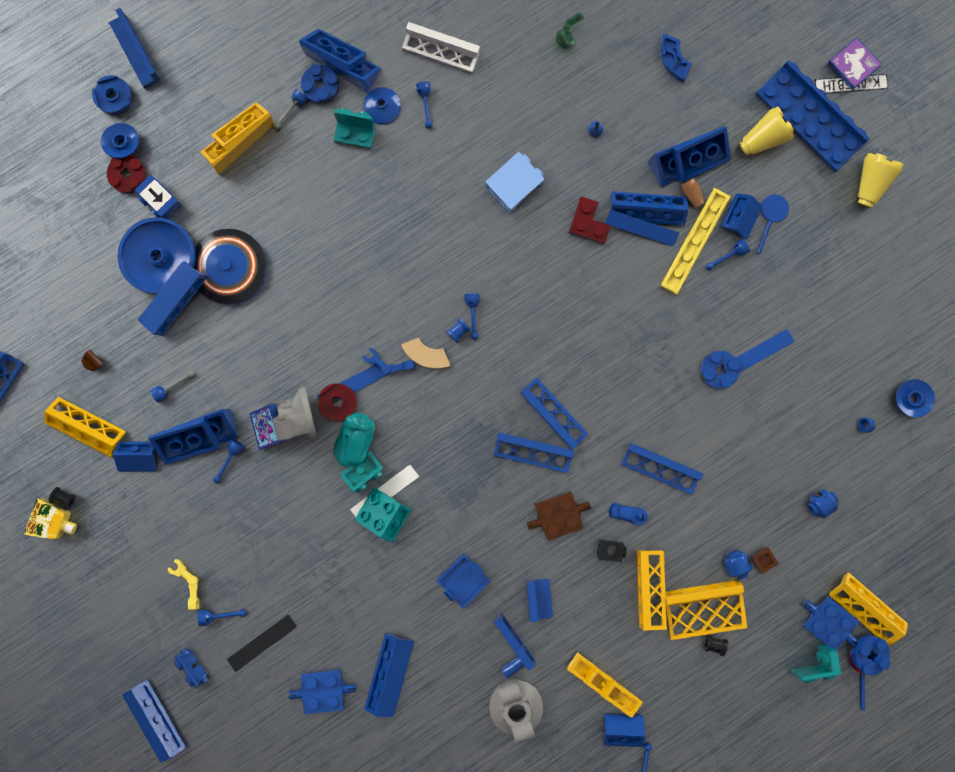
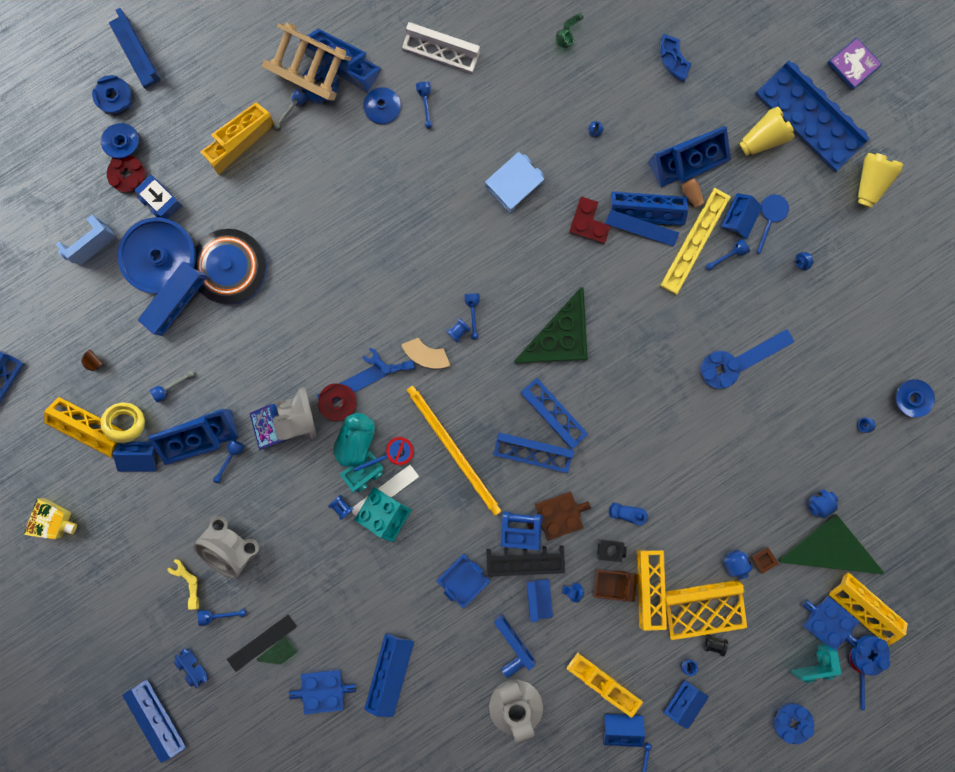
(61, 498): black bush -> none
(88, 244): none -> light blue panel
(122, 436): none -> light yellow wheel
(224, 549): none -> light grey piece
(278, 653): none -> clear green tile
(292, 72): none -> tan fence
(334, 505): none -> blue bush
(354, 128): teal bracket -> none
(398, 451): none -> piece
(453, 450): none -> yellow piece
(521, 537): none -> blue plate
(525, 564): none -> black hinge
(562, 337): none -> dark green tile
(574, 592): none -> blue plate
(615, 585): none -> reddish brown piece
(663, 461): blue fence -> none
(686, 704): none -> blue panel
(692, 667): none -> blue hinge
(784, 717): none -> blue plate
(804, 260): none -> blue plate
(832, 85): sticker -> none
(832, 547): none -> dark green tile

